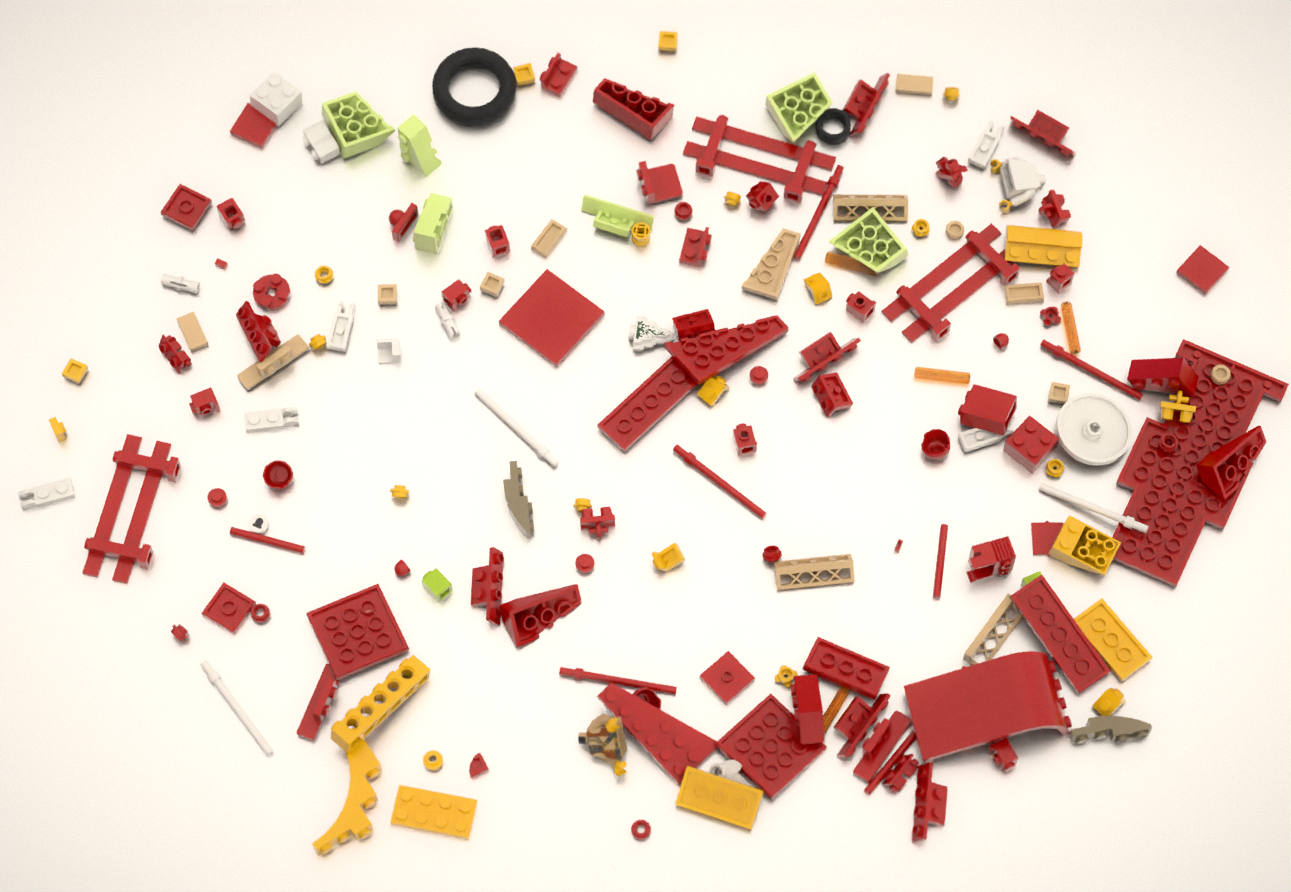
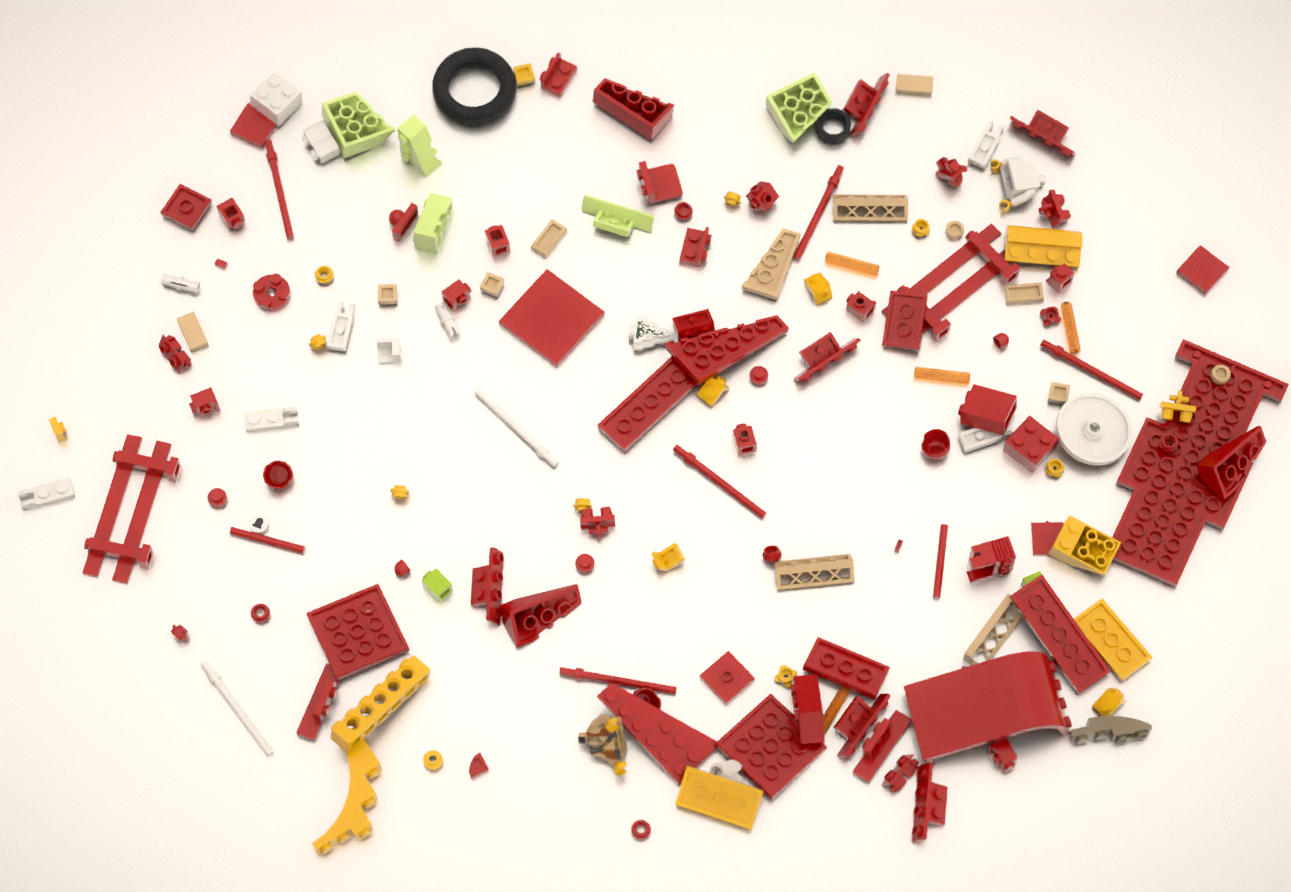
(74, 371): yellow plate -> none
(228, 608): red tile -> none
(258, 331): red bracket -> none
(272, 158): none -> bar
(274, 361): tan bracket -> none
(434, 812): yellow plate -> none
(517, 502): dark tan slope -> none
(640, 239): yellow wheel -> none
(668, 41): yellow plate -> none
(794, 182): fence -> none
(831, 393): red bracket -> none
(871, 242): yellowish green wedge -> none
(890, 763): red bar -> none
(905, 320): none -> red tile
(951, 93): yellow plate -> none
(1128, 522): white bar -> none
(1163, 375): red wedge -> none

